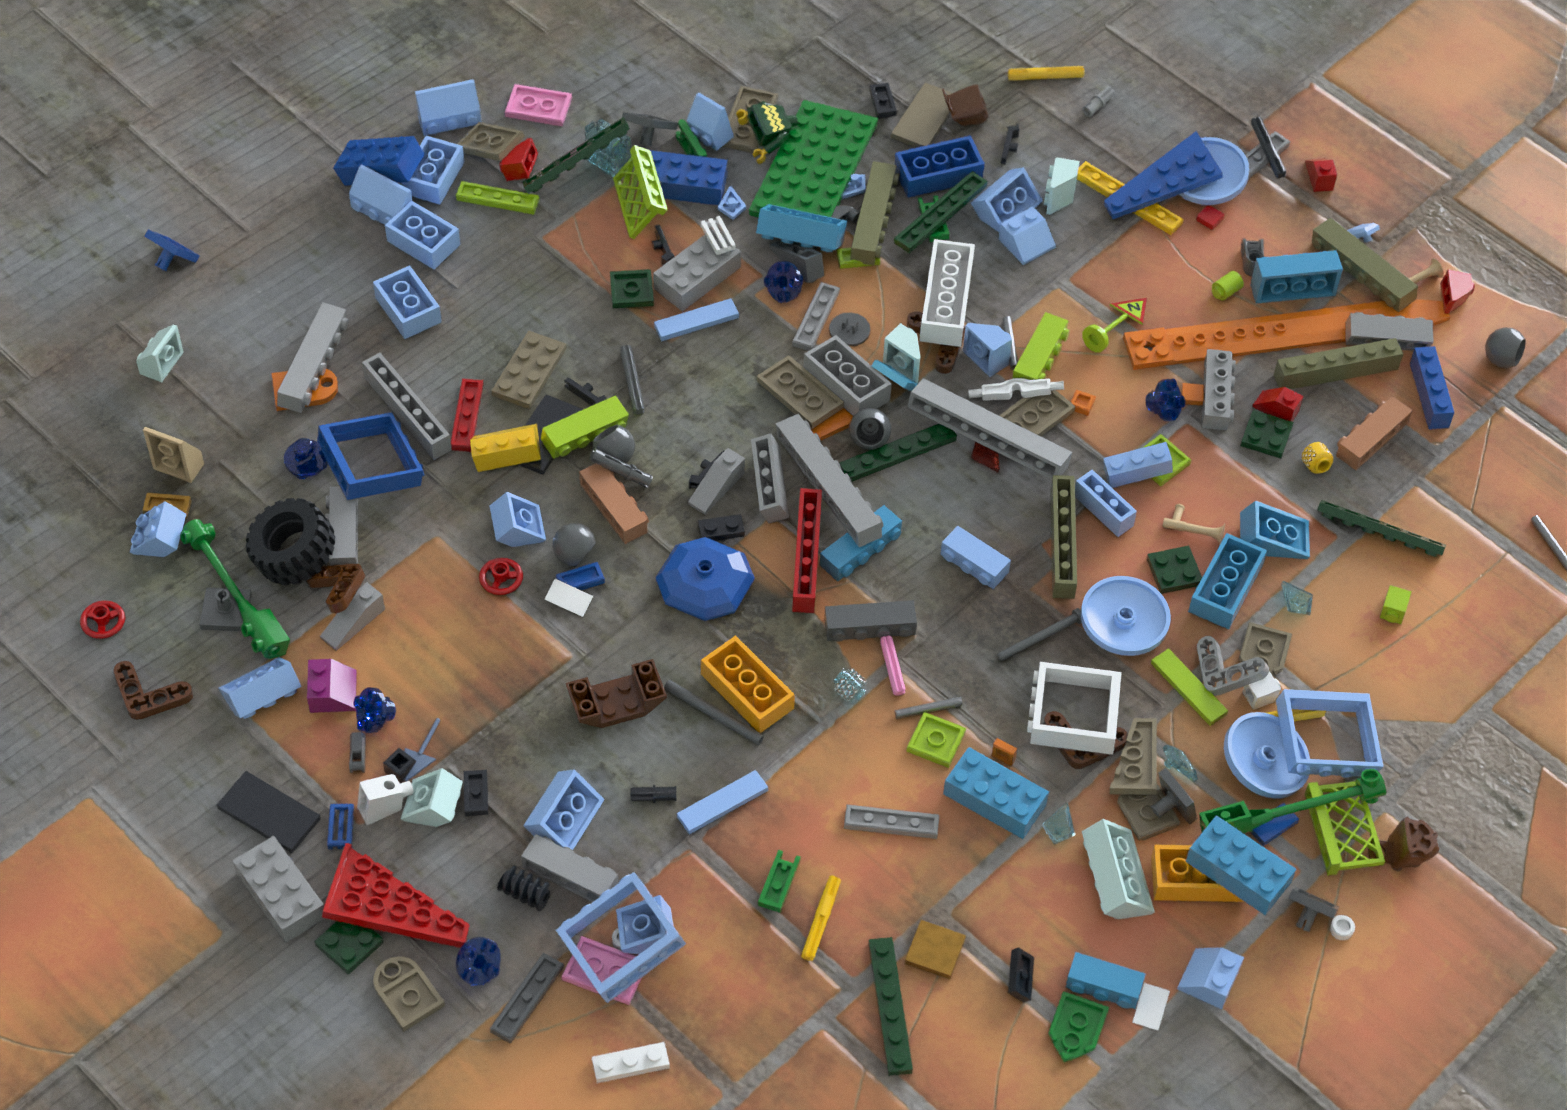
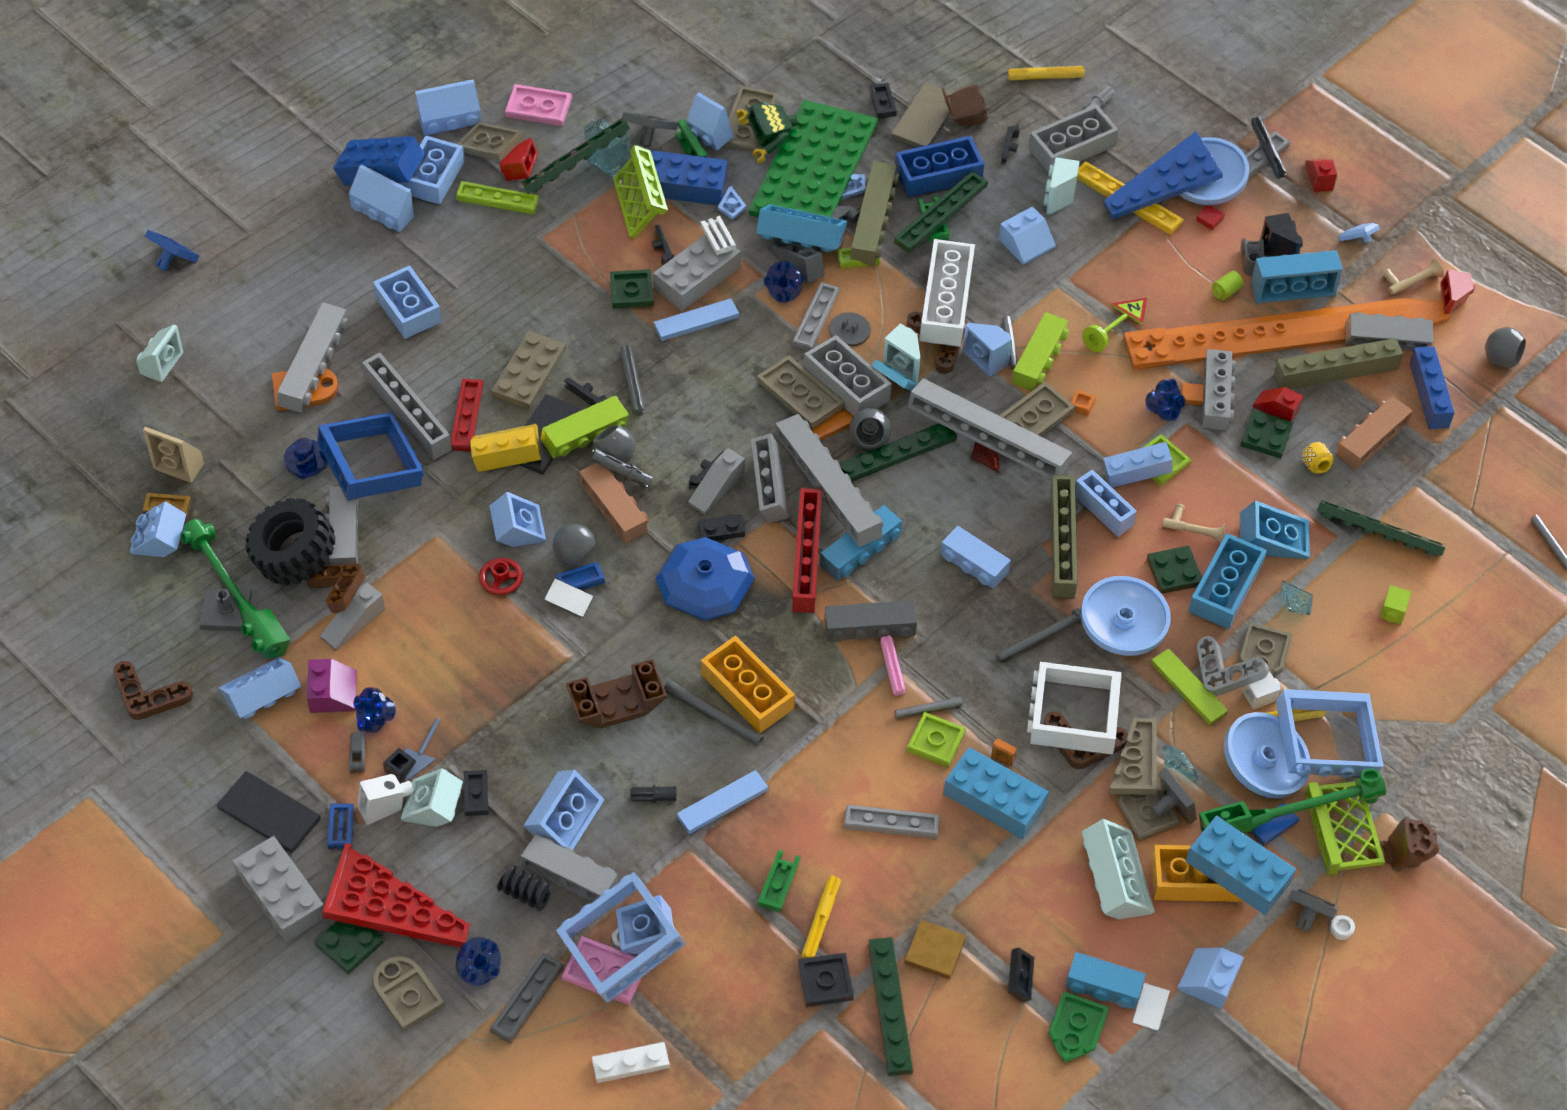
(101, 615): red piece -> none
(422, 235): light blue brick -> none
(825, 980): none -> black plate
(849, 684): clear light blue head -> none
(1006, 198): light blue slope -> none
(1027, 387): white piece -> none
(1060, 825): clear light blue piece -> none
(1074, 137): none -> light grey brick
(1280, 236): none -> black slope
(1365, 265): olive brick -> none

